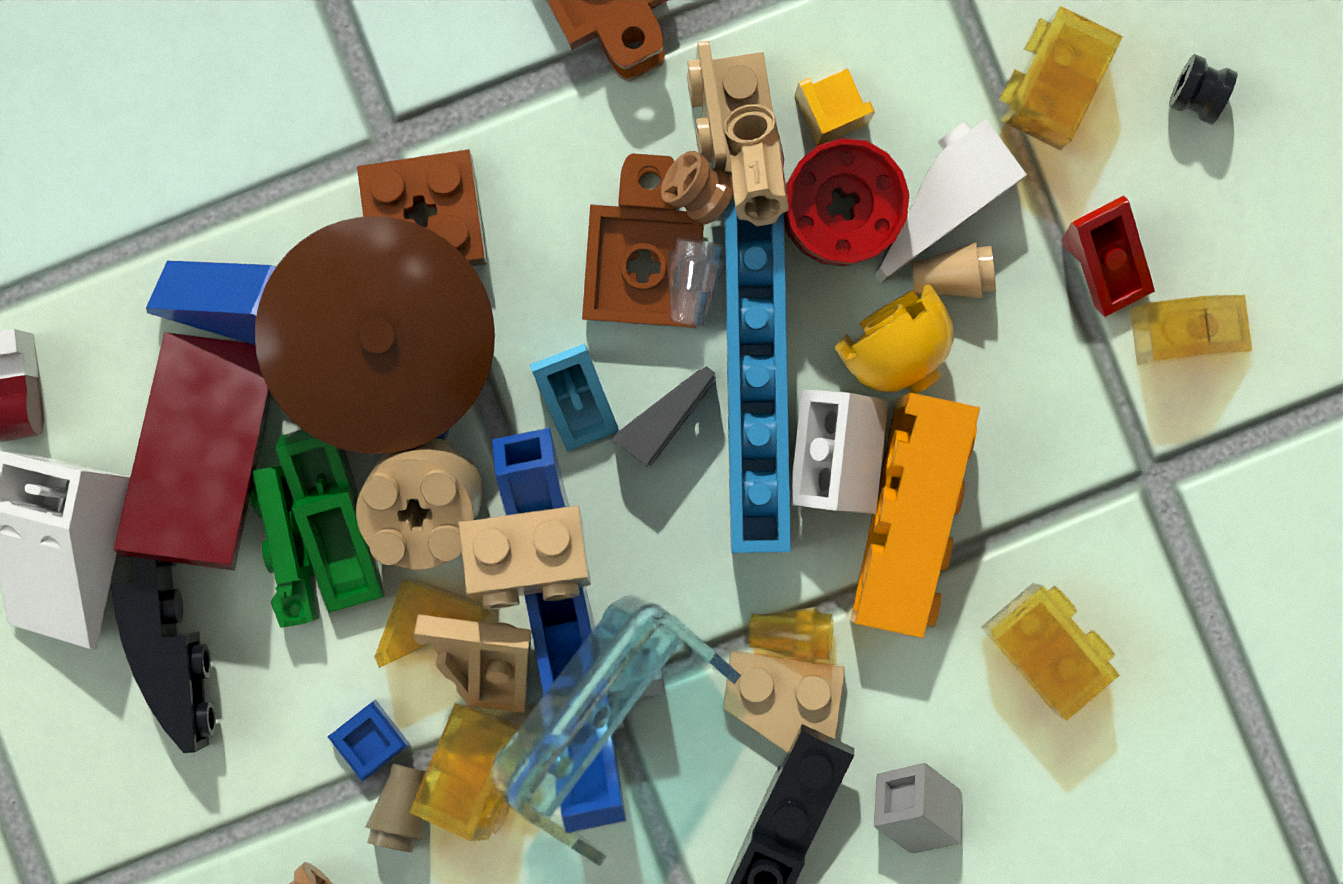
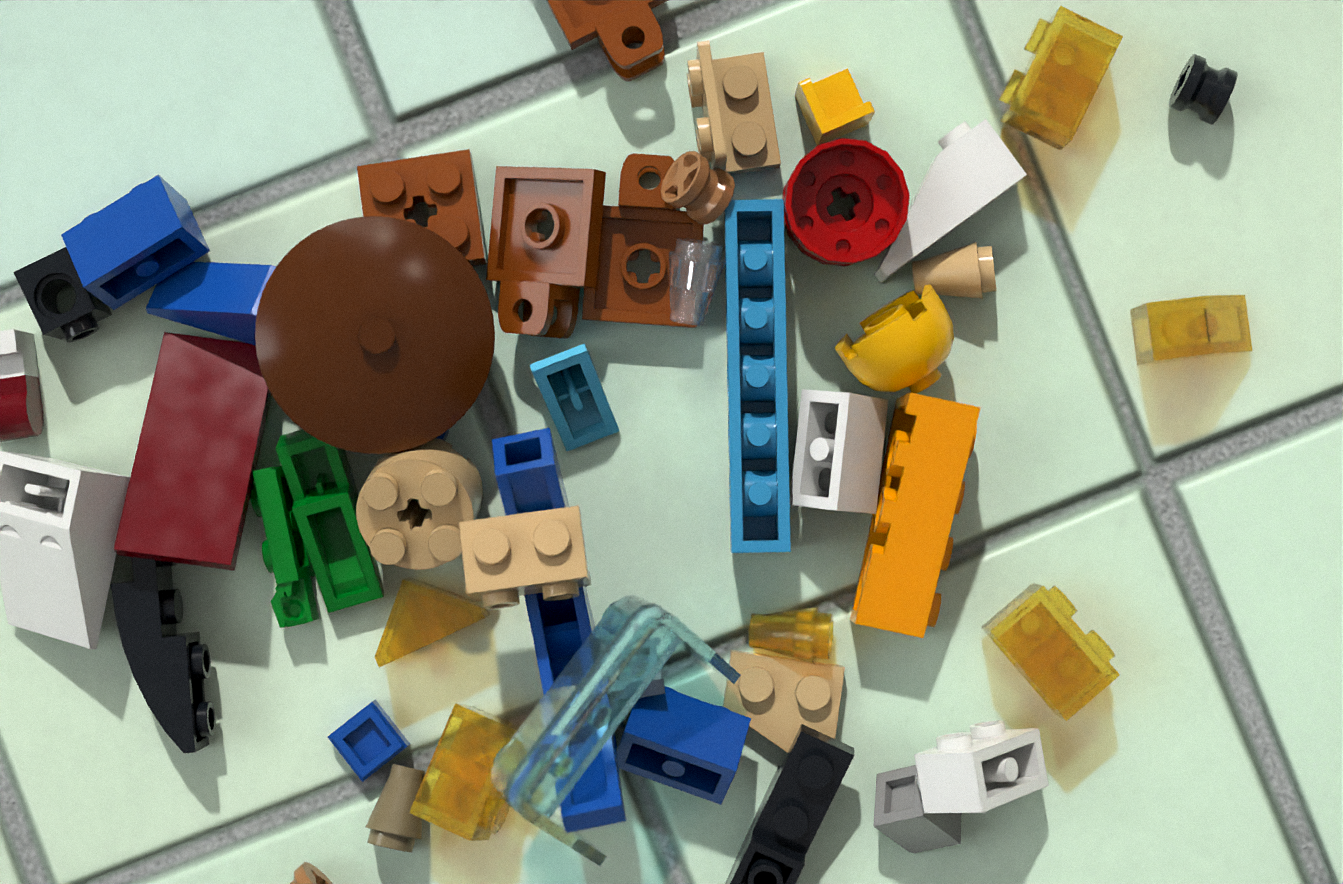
(41, 285): none -> black brick
(135, 242): none -> blue brick
(481, 659): tan wing -> none
(541, 269): none -> dark orange plate
(656, 426): dark grey slope -> none
(683, 743): none -> blue brick
(756, 164): tan piece -> none
(980, 768): none -> white brick
(1110, 256): red slope -> none

